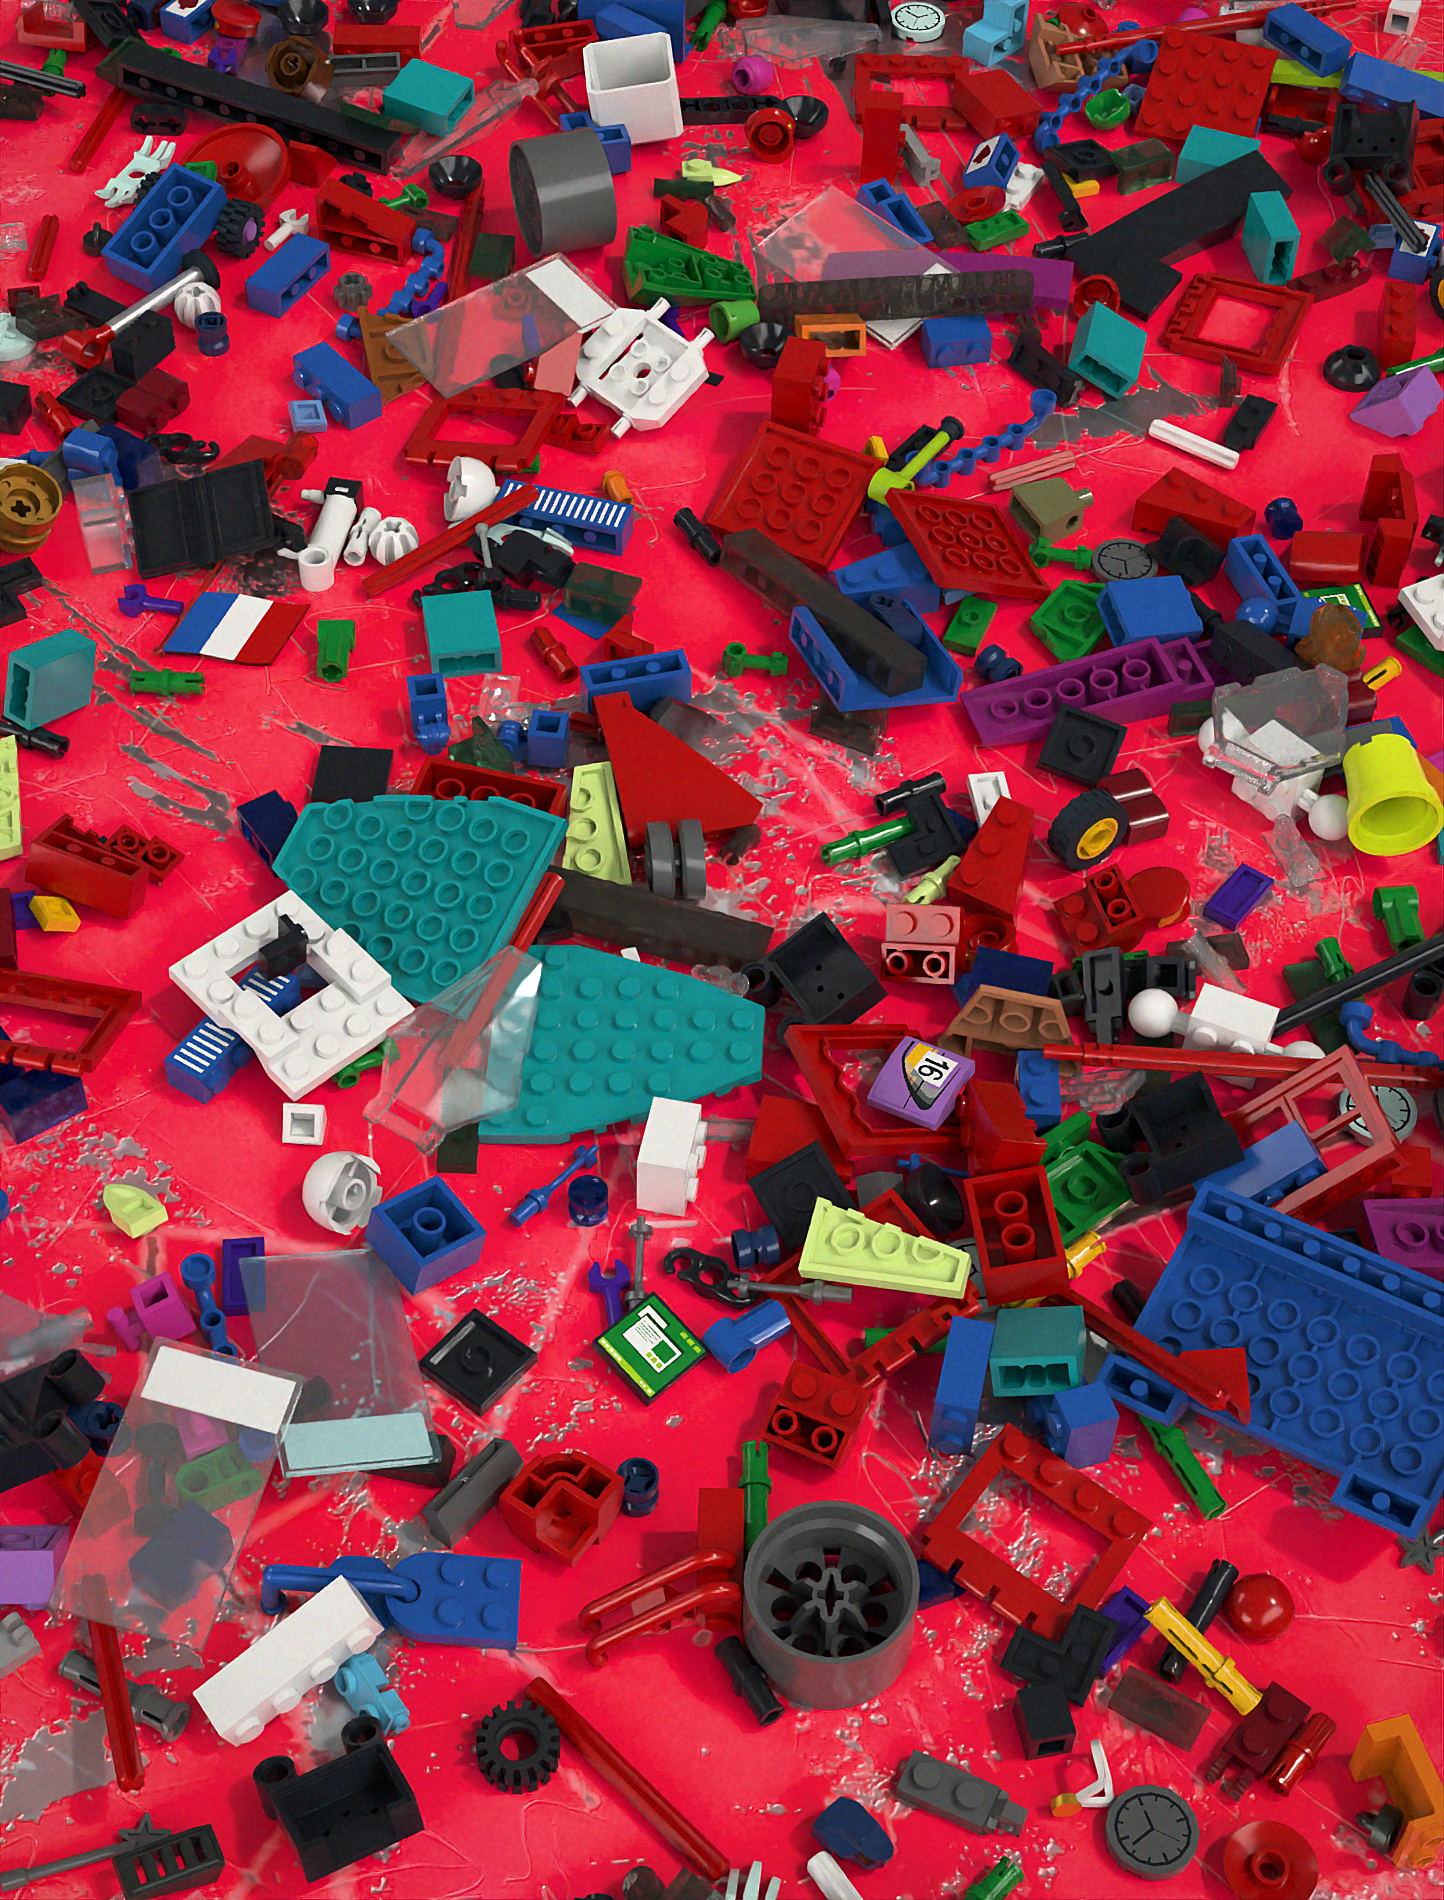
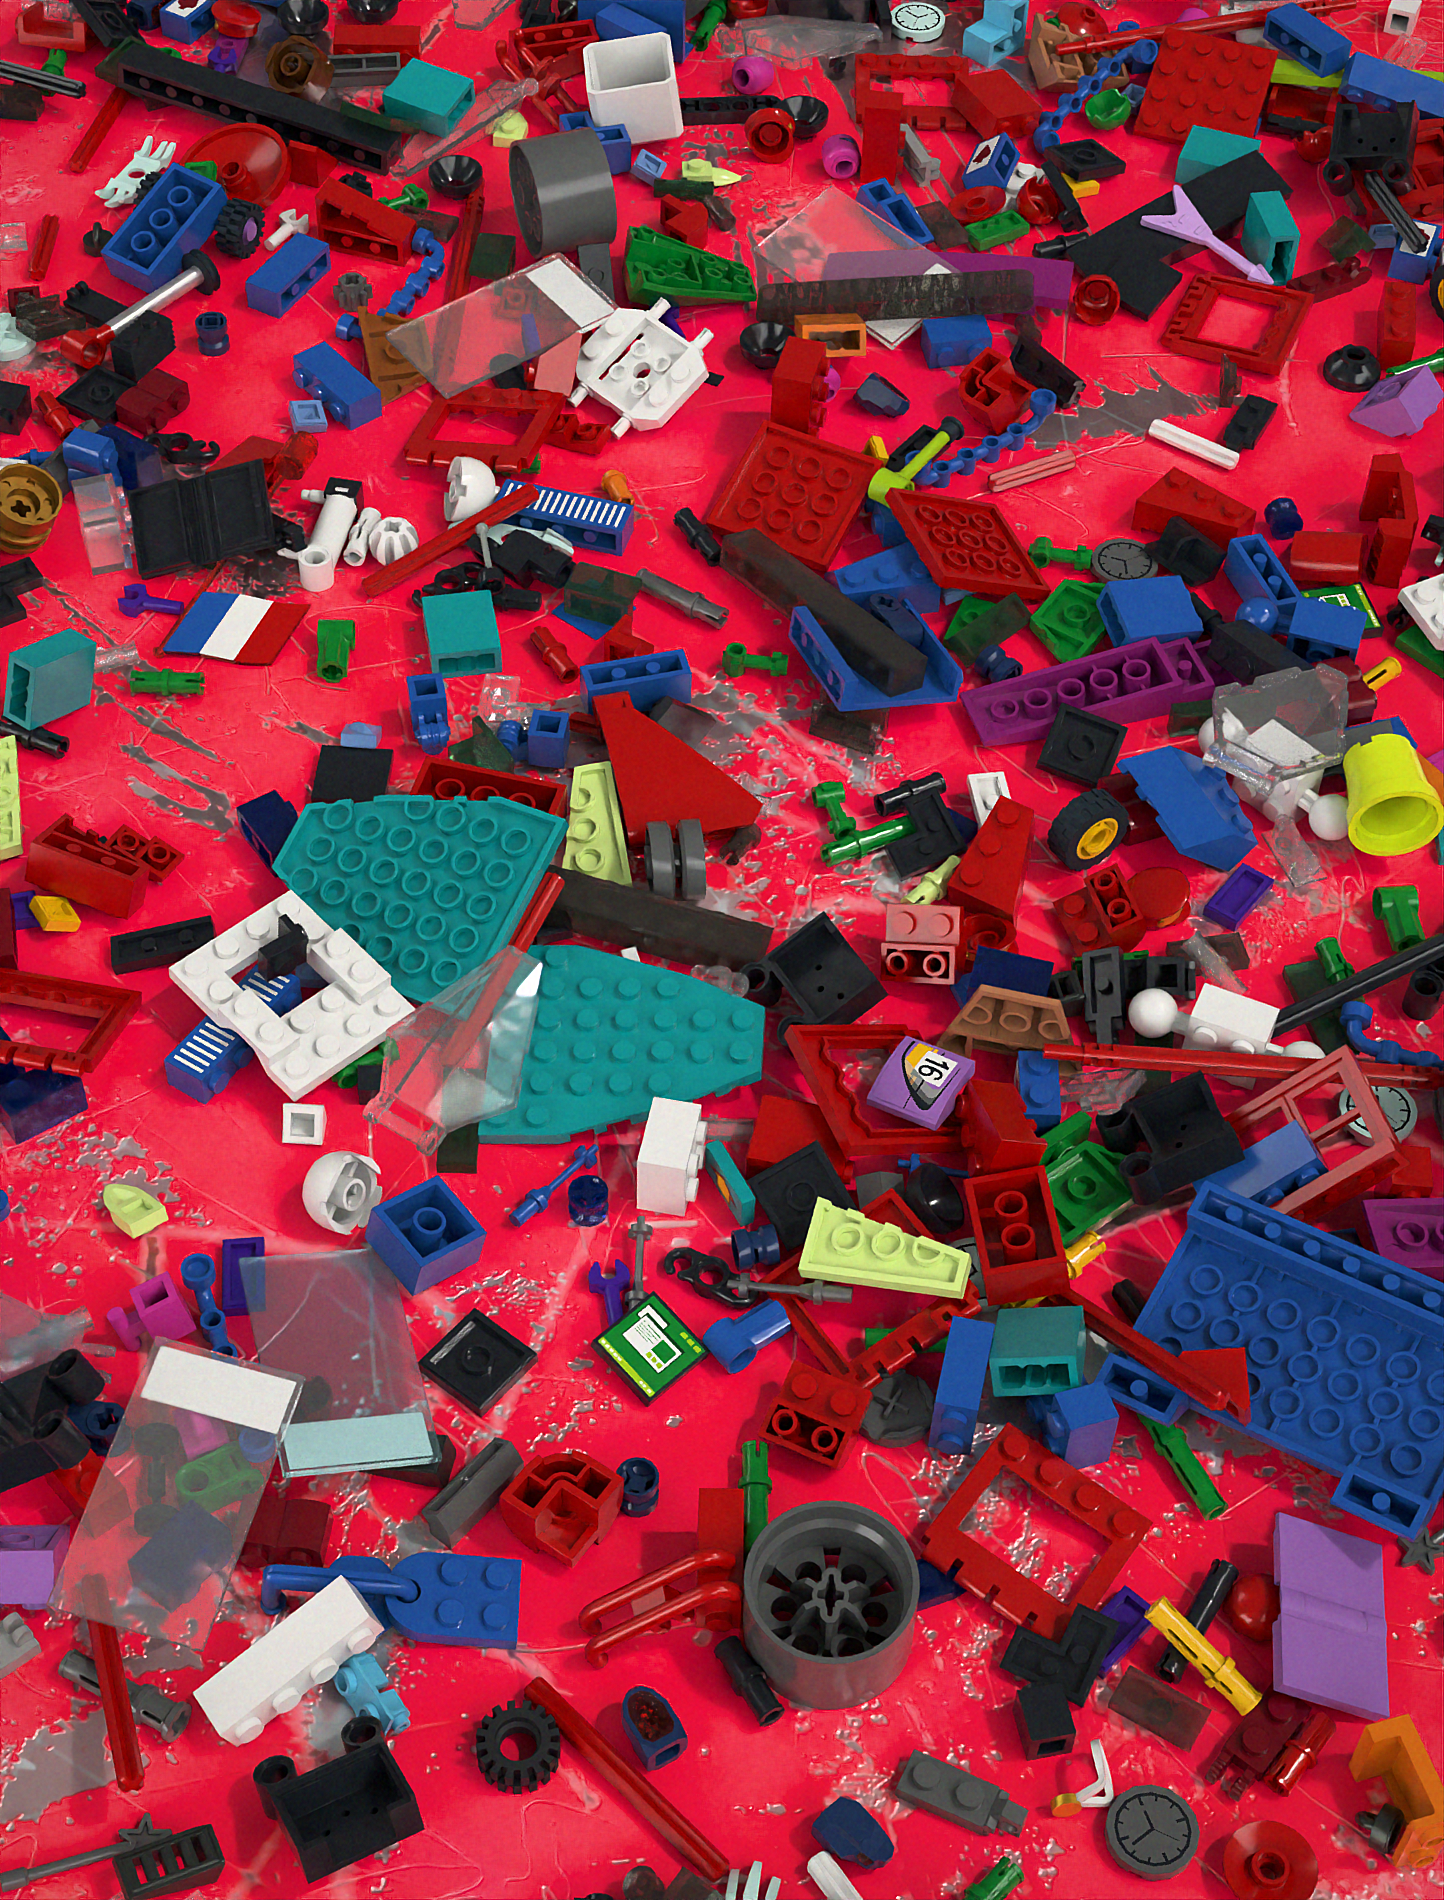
(115, 657): none -> clear pin
(158, 118): black beam -> none
(160, 944): none -> black hinge
(194, 300): white piece -> none
(288, 1533): none -> dark red brick
(361, 735): none -> medium blue tile
(368, 1082): none -> black piece
(421, 308): dark purple bar -> none
(513, 129): none -> yellowish green plate
(595, 264): none -> black brick
(648, 167): none -> medium blue tile
(652, 1728): none -> rock
(691, 603): none -> flat silver pin
(730, 1182): none -> teal tile
(731, 318): bright green piece -> none
(829, 796): none -> green bar
(841, 156): none -> dark pink head
(881, 397): none -> dark blue rock
(899, 1410): none -> dark grey tile
(990, 628): none -> clear green tile
(993, 391): none -> red brick
(1037, 202): none -> red hair
(1049, 508): olive torso -> none
(1107, 350): teal brick -> none
(1142, 165): panel -> none
(1190, 226): none -> lavender piece
(1193, 805): none -> blue wedge
(1330, 1619): none -> medium lavender piece
(1333, 638): clear orange tile -> none

